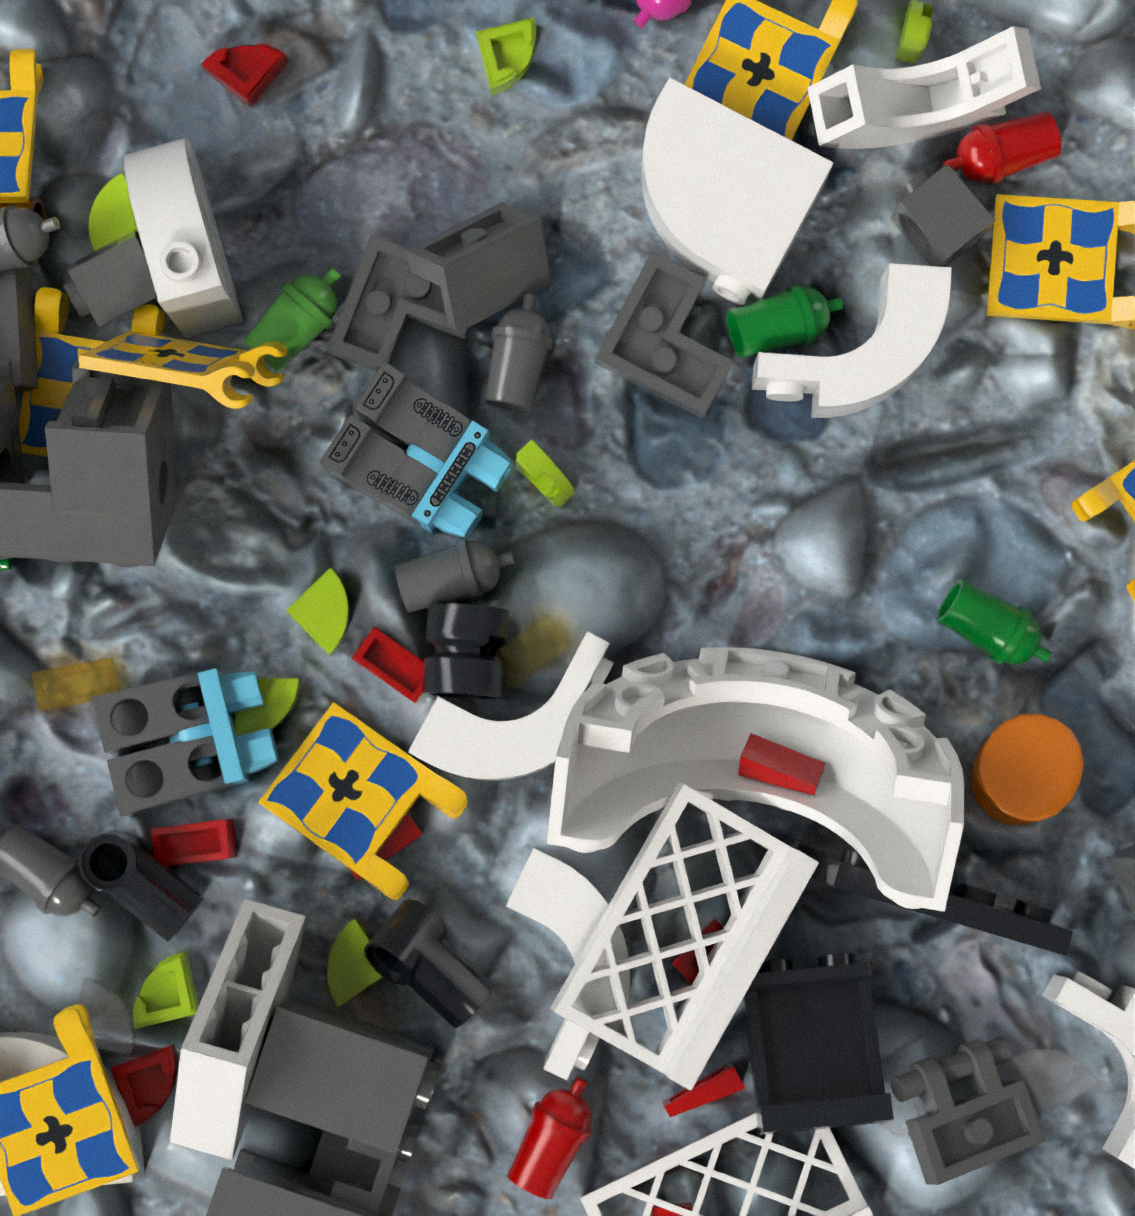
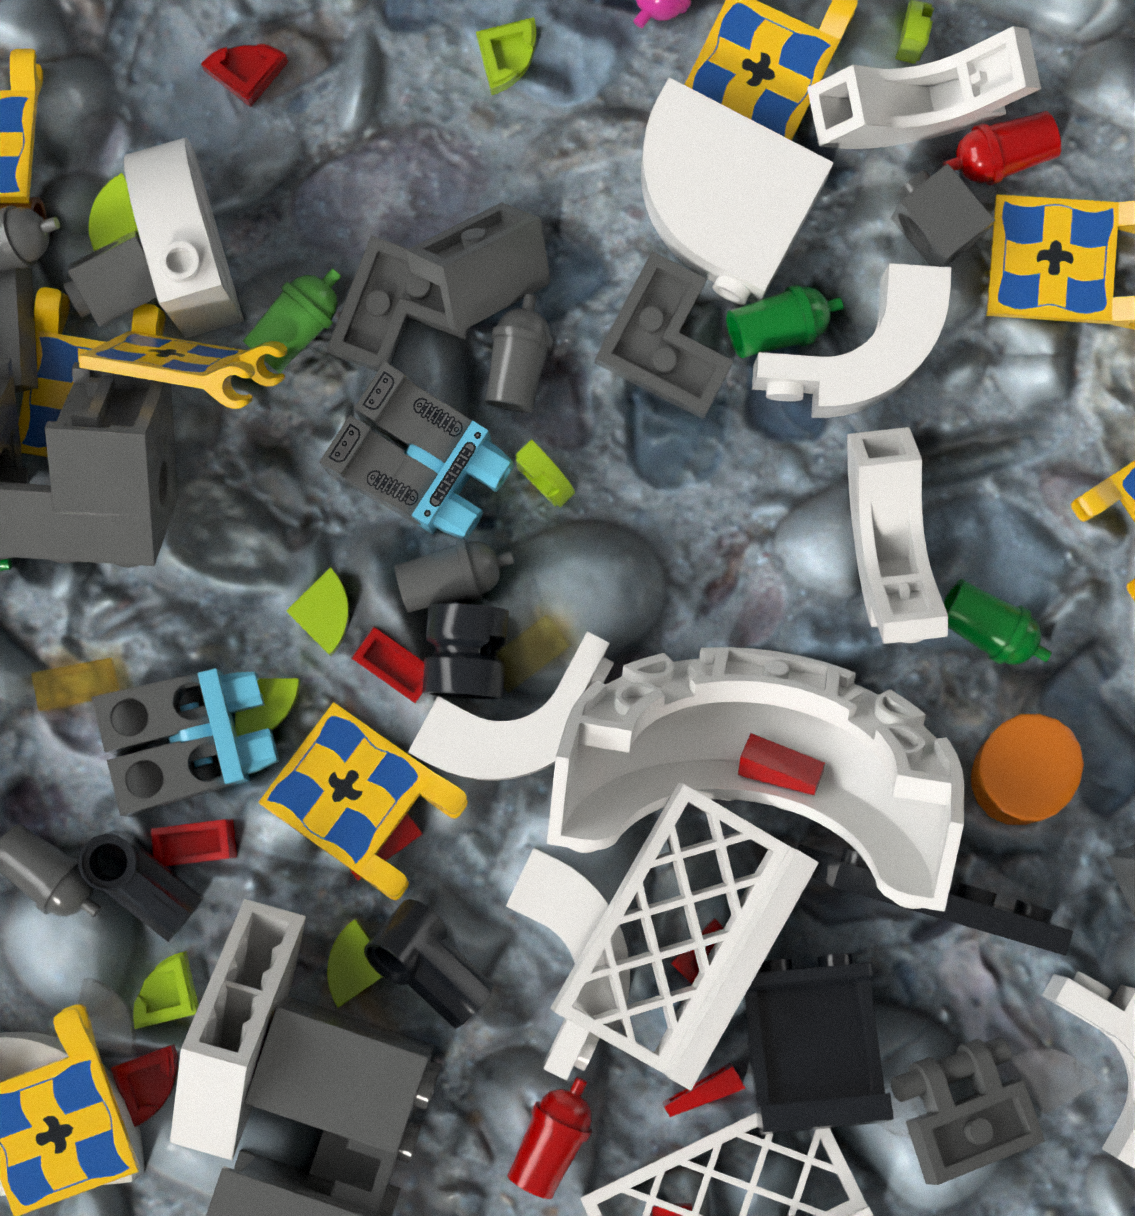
(891, 536): none -> white arch

